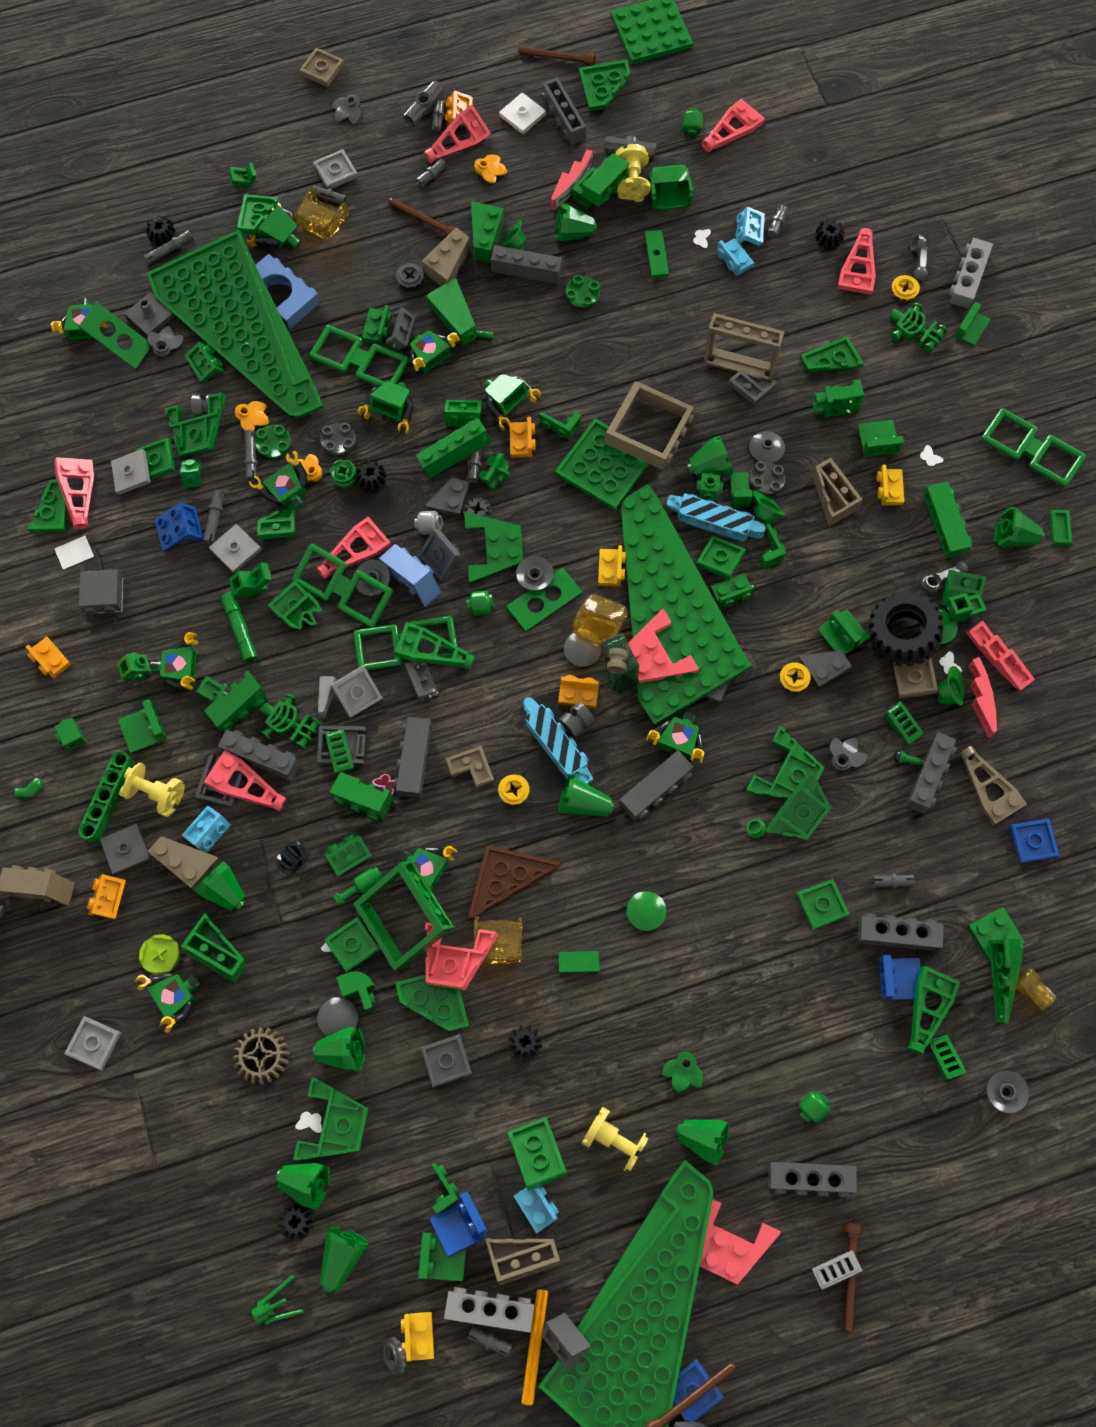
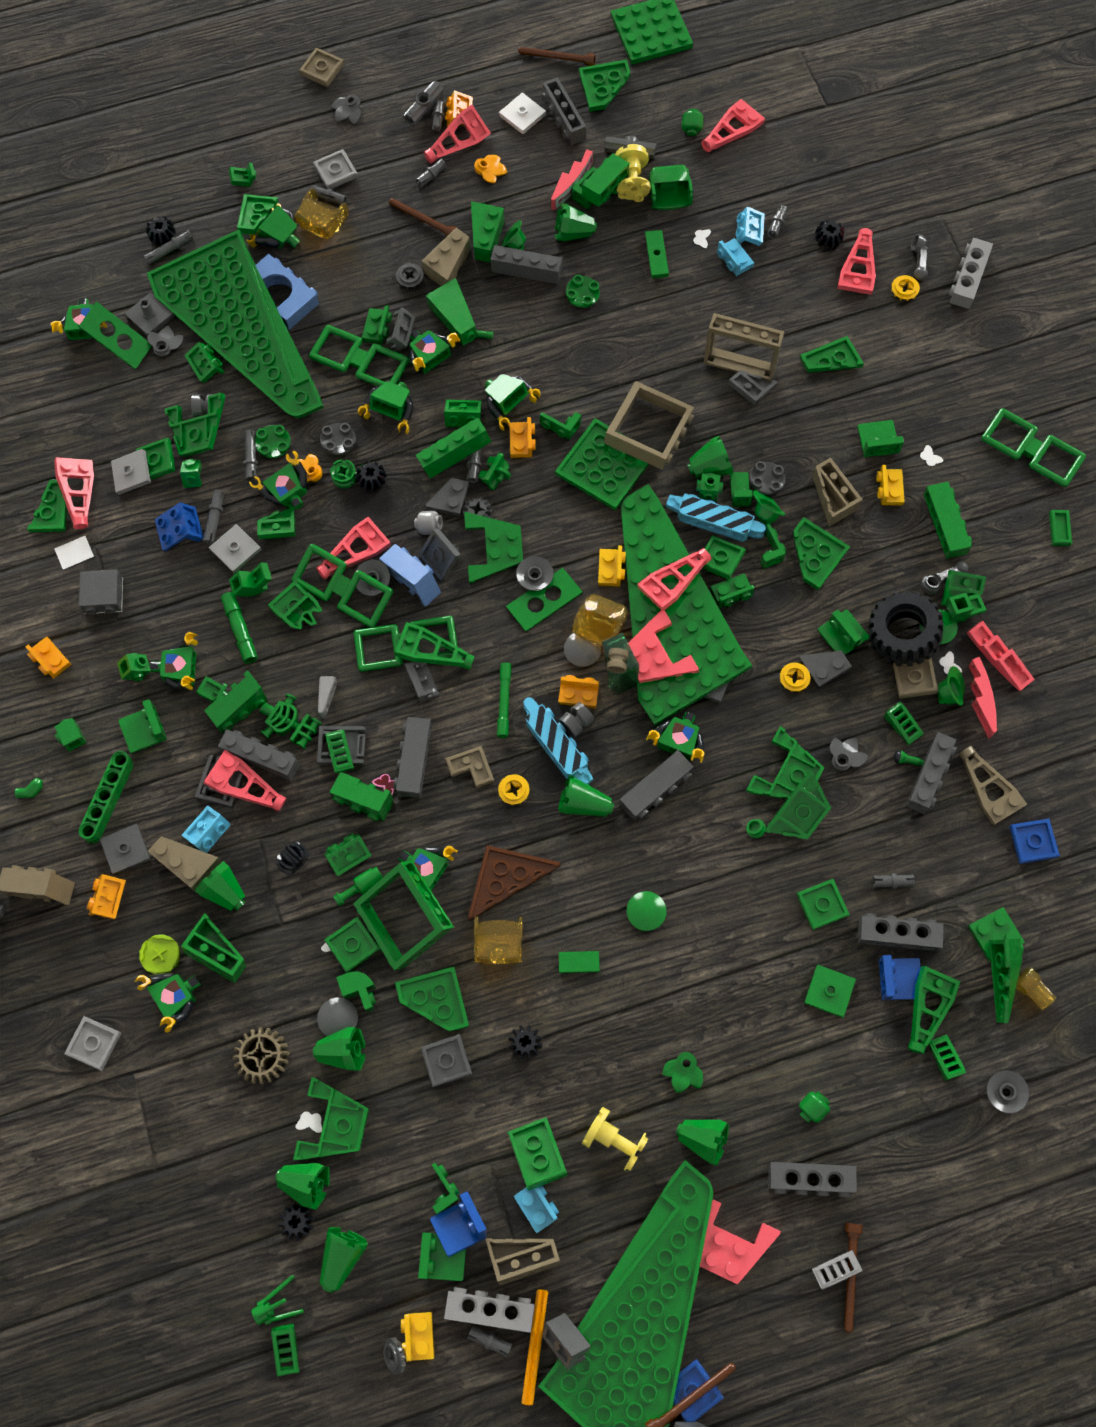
(164, 794): light yellow piece -> none
(254, 417): light orange plate -> none
(281, 1330): none -> green slope
(356, 691): light grey plate -> none
(454, 965): coral wing -> none
(480, 603): green head -> none
(503, 722): none -> green piece
(659, 593): none -> coral plate
(764, 453): dark grey dish -> none
(817, 552): none -> green plate
(829, 991): none -> green plate
(839, 400): green hips -> none
(906, 326): green piece -> none
(972, 326): green panel -> none
(1017, 530): green cone -> none

